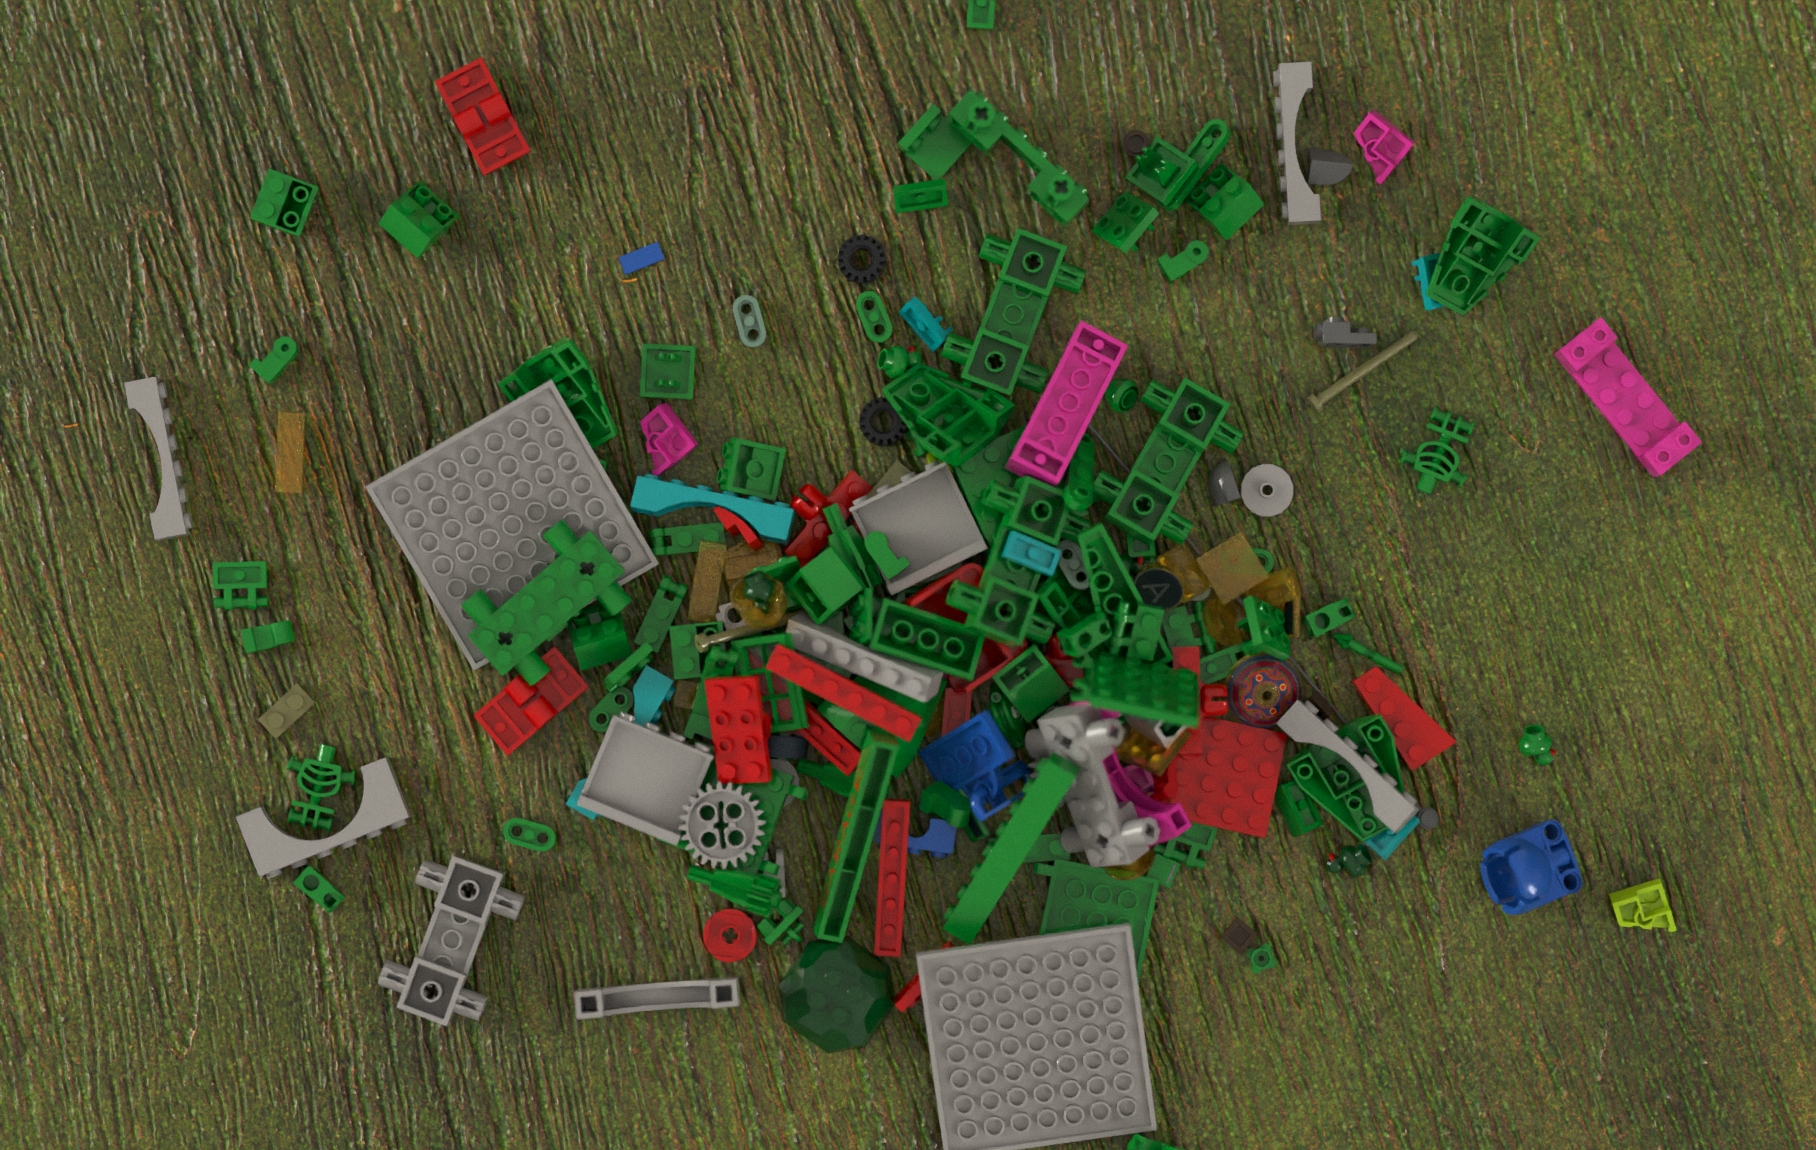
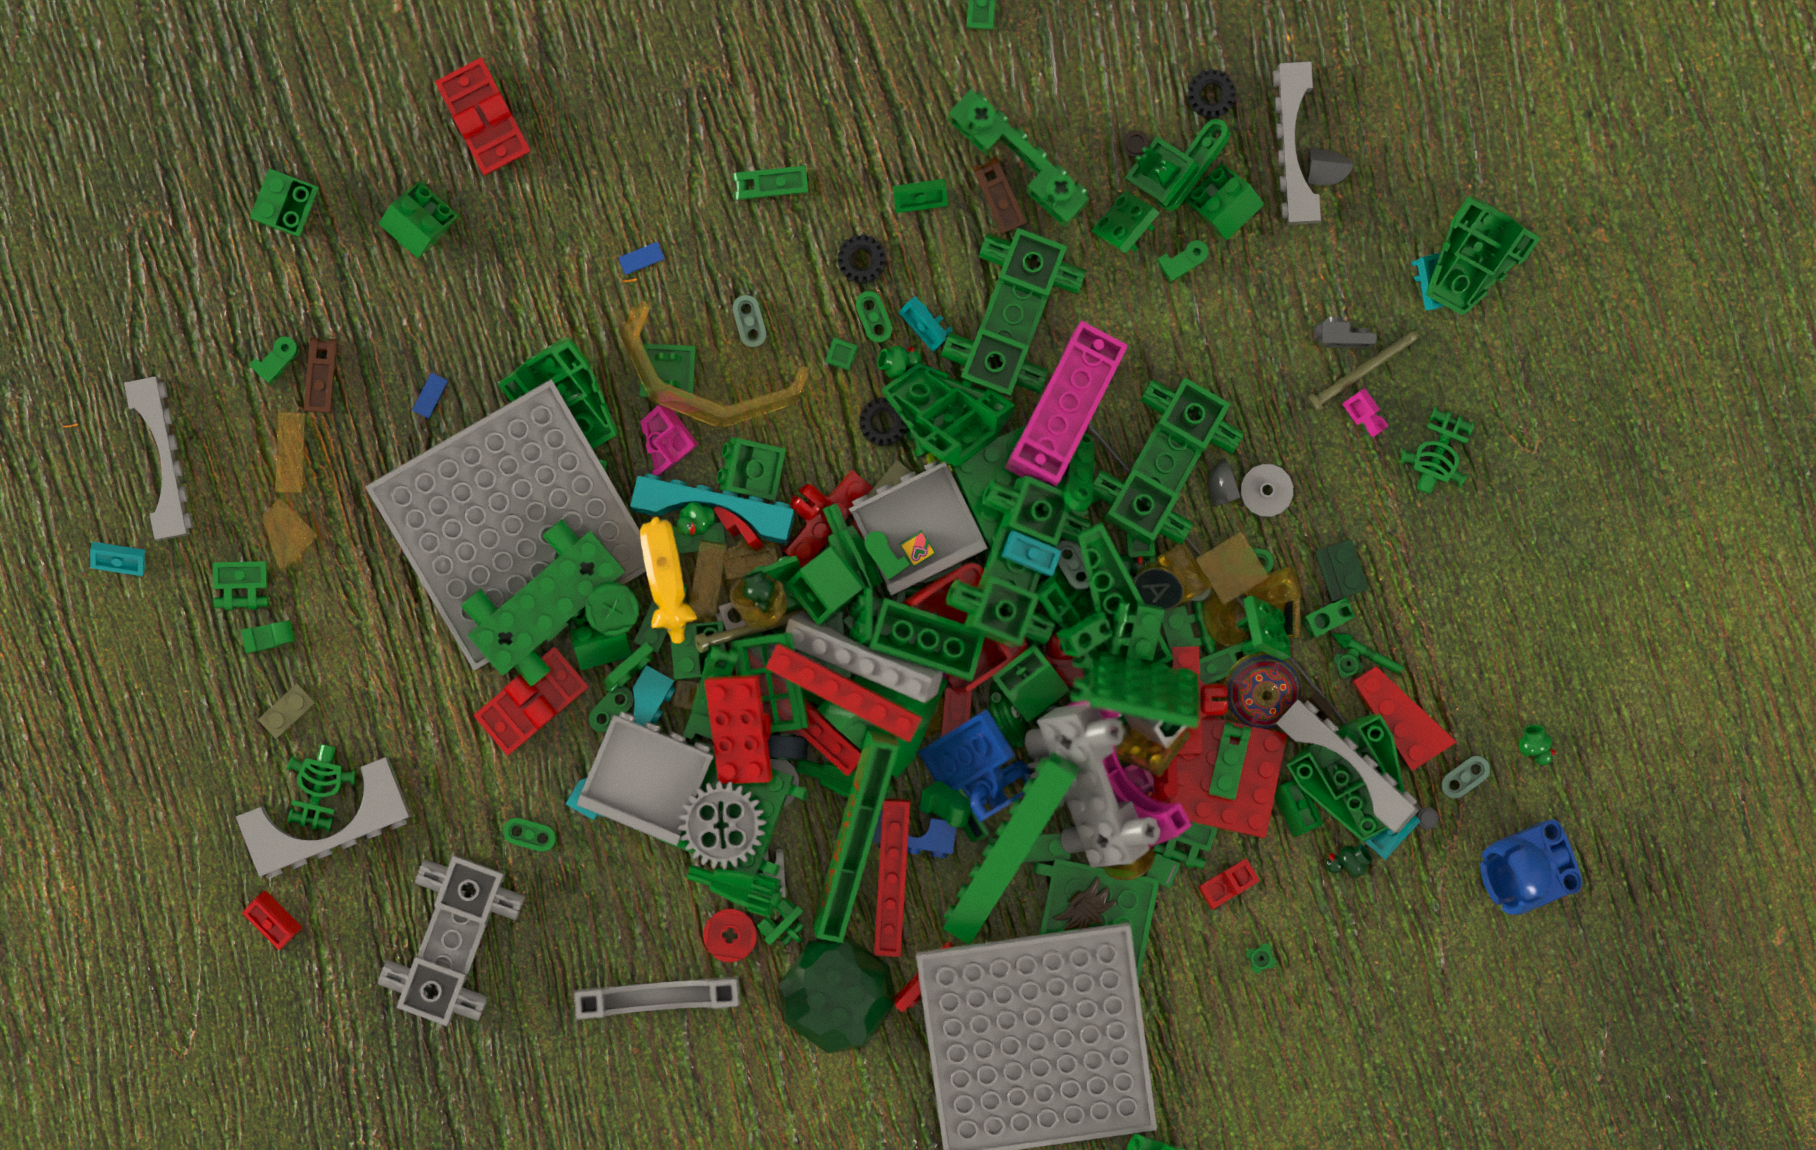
(117, 559): none -> teal plate
(272, 920): none -> red slope
(287, 533): none -> clear yellow wing
(319, 888): green leg -> none
(320, 376): none -> reddish brown plate
(430, 395): none -> blue window
(612, 608): none -> green tile
(665, 578): none -> yellow animal
(688, 403): none -> clear yellow panel
(695, 519): none -> green animal
(771, 182): none -> green plate
(841, 354): none -> green tile
(917, 548): none -> tile
(934, 143): green bracket -> none
(999, 196): none -> reddish brown plate
(1086, 906): none -> dark brown piece
(1121, 394): green cone -> none
(1219, 79): none -> black tyre
(1228, 884): none -> red slope
(1229, 762): none -> green plate
(1238, 935): dark brown plate -> none
(1341, 570): none -> dark green plate
(1345, 670): none -> green plate
(1363, 409): none -> dark pink plate
(1382, 144): dark pink slope -> none
(1464, 777): none -> sand green plate
(1626, 399): dark pink plate -> none
(1643, 906): lime slope -> none

